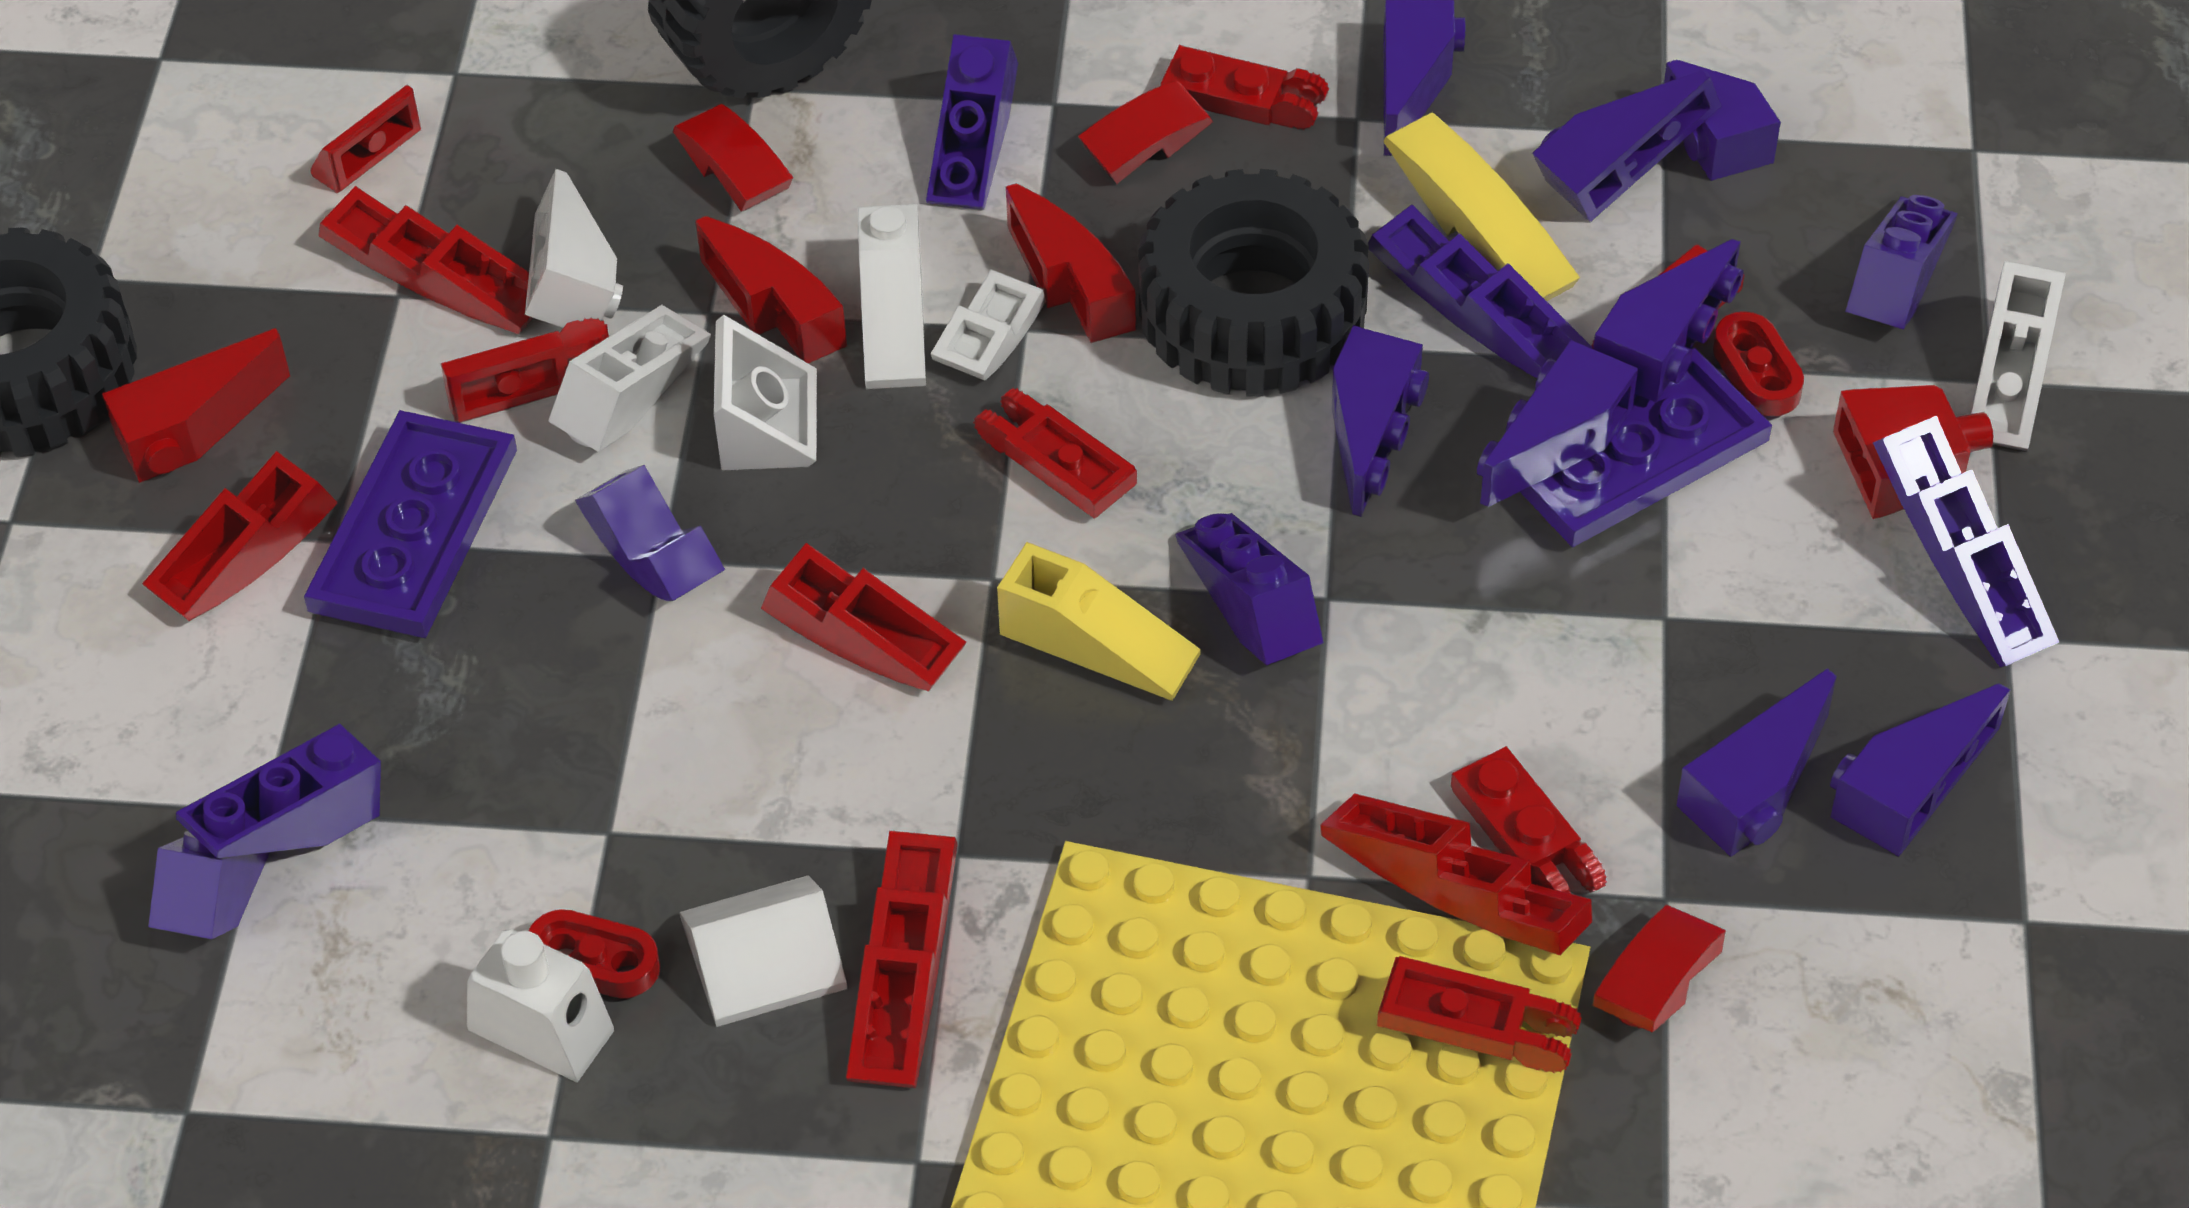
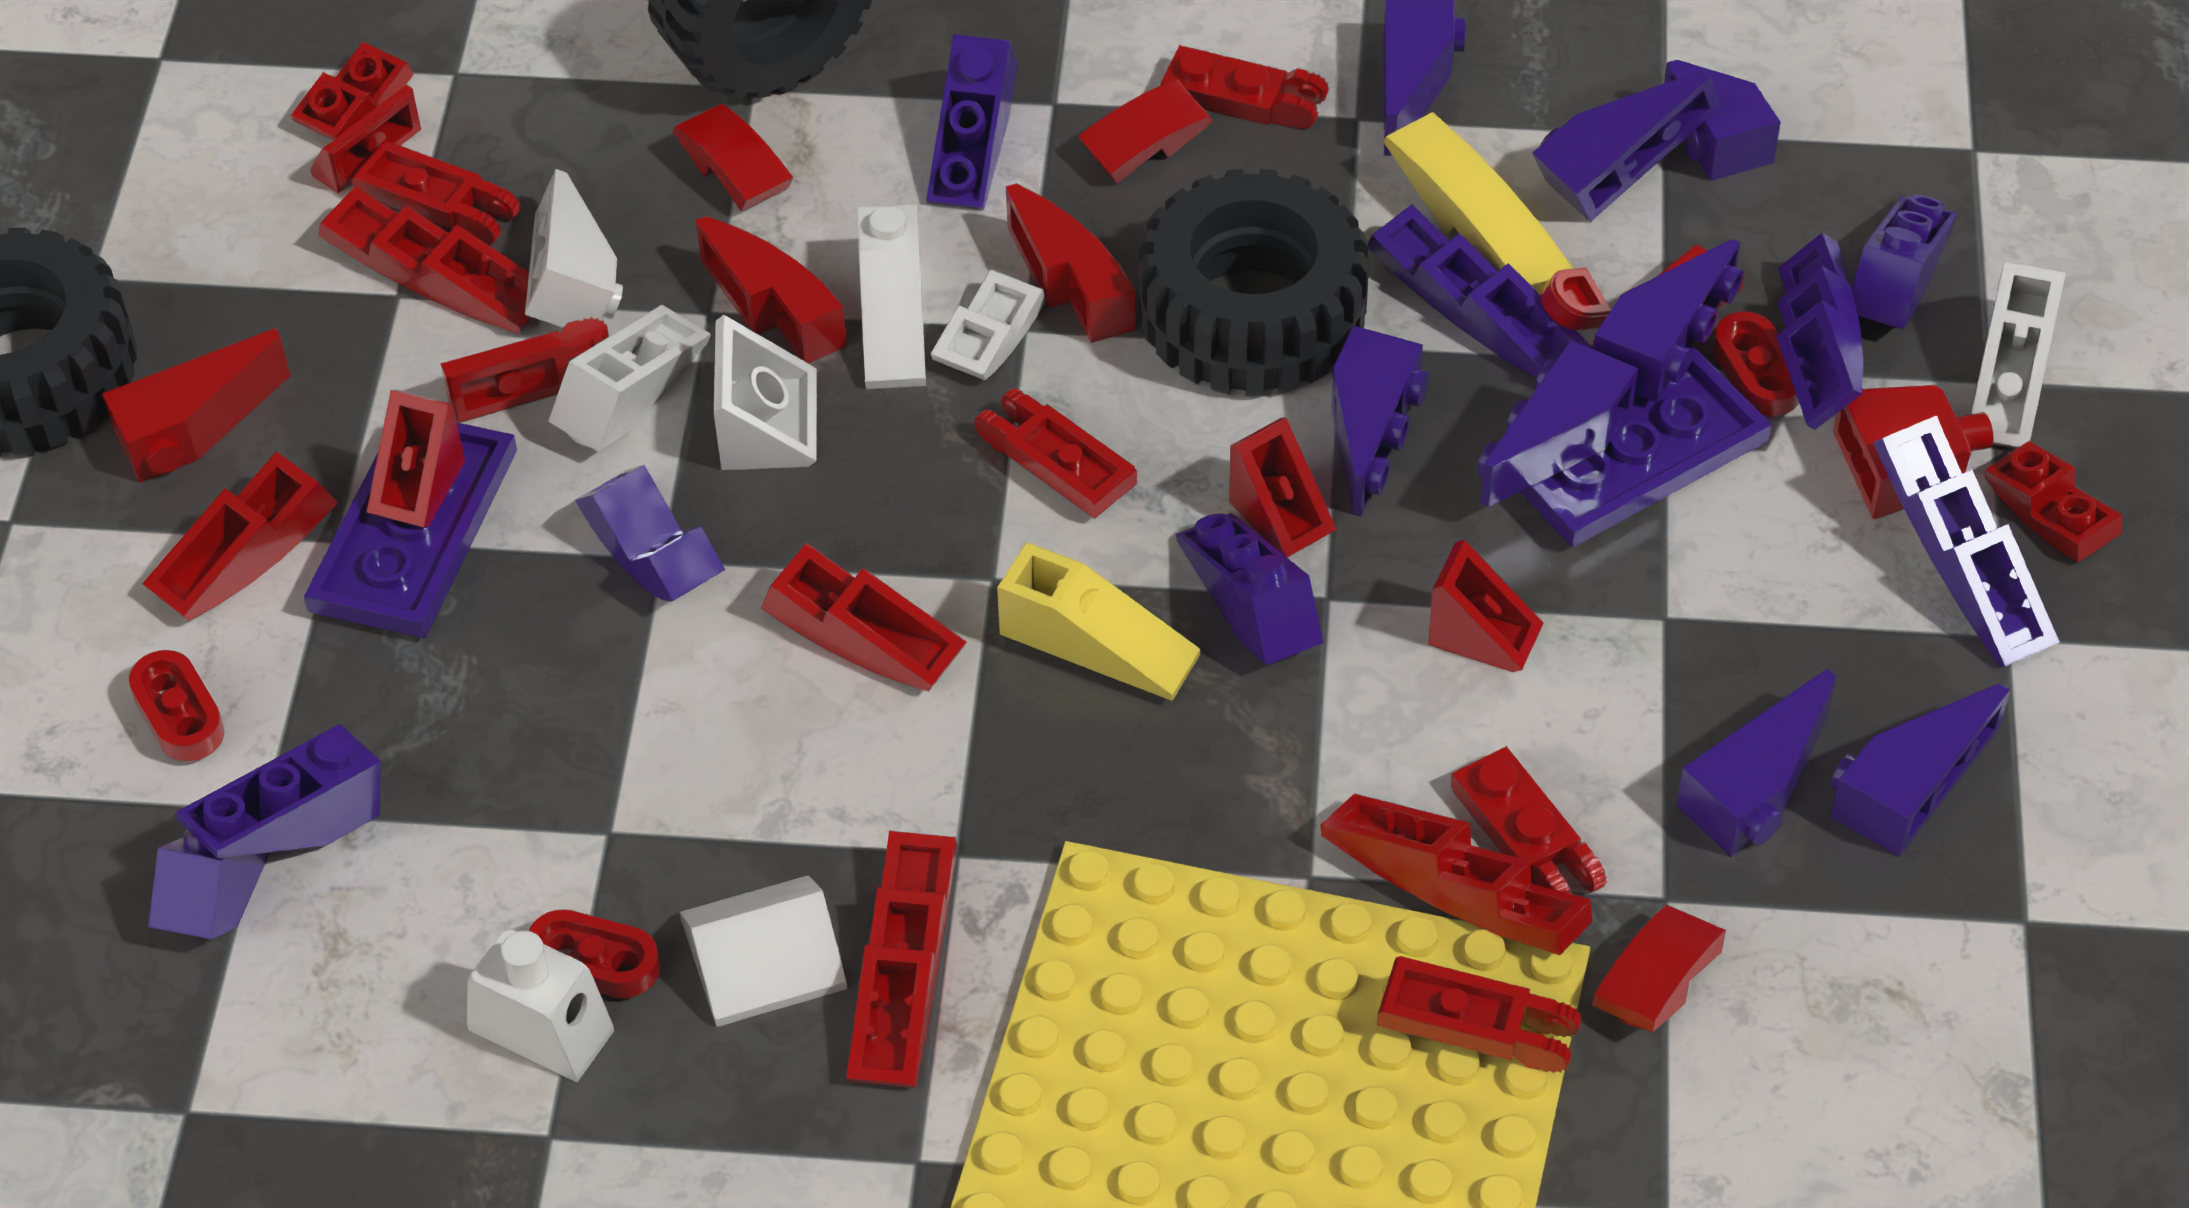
(178, 711): none -> red plate
(359, 88): none -> red slope
(415, 459): none -> red slope
(436, 190): none -> red hinge
(1277, 490): none -> red slope
(1480, 613): none -> red slope
(1574, 300): none -> red tile
(1821, 331): none -> dark purple slope
(2045, 498): none -> red slope

